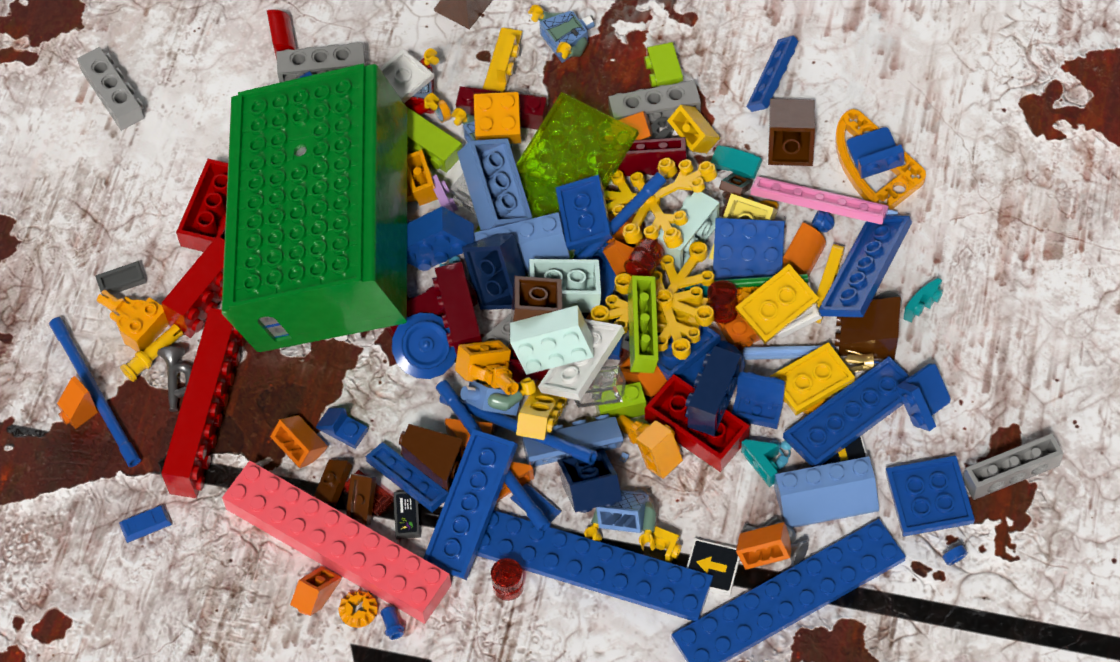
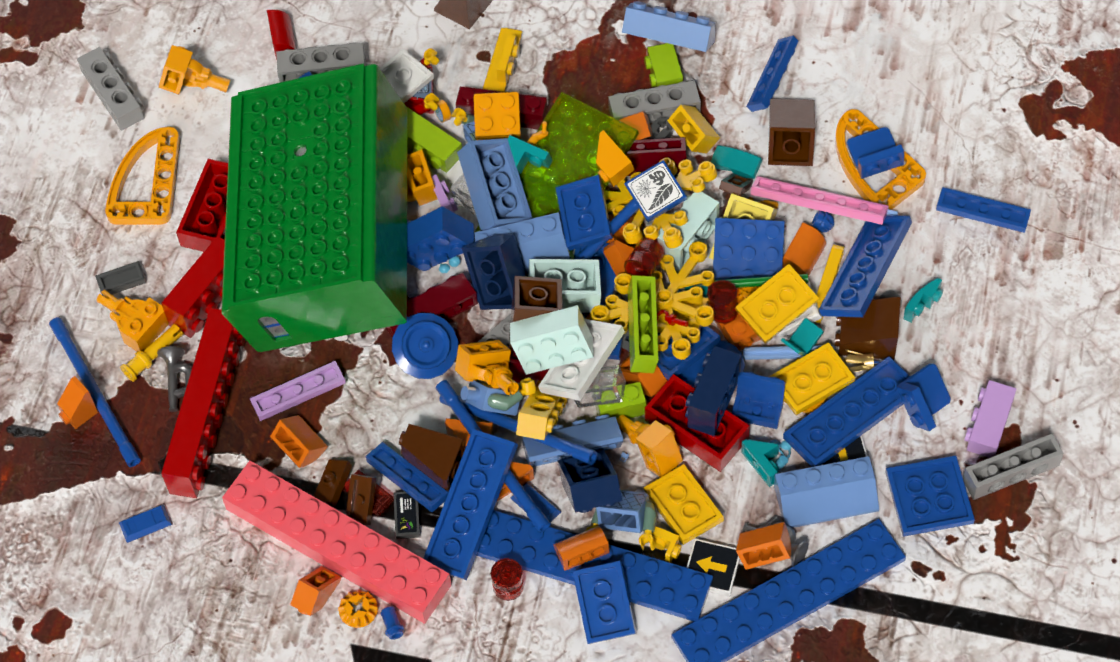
(151, 208): none -> light orange beam
(183, 70): none -> light orange brick
(297, 390): none -> lavender plate
(341, 427): blue slope -> none
(457, 304): dark red brick -> none
(524, 151): none -> teal slope
(539, 135): none -> light orange piece
(563, 31): torso -> none
(582, 548): none -> orange brick
(604, 602): none -> blue plate
(611, 161): none -> light orange slope
(655, 191): none -> tile
(668, 26): none -> medium blue slope
(672, 319): none -> red hand
(683, 504): none -> yellow plate
(804, 337): none -> teal bracket
(955, 555): blue tile -> none
(983, 210): none -> blue plate
(990, 419): none -> lavender brick

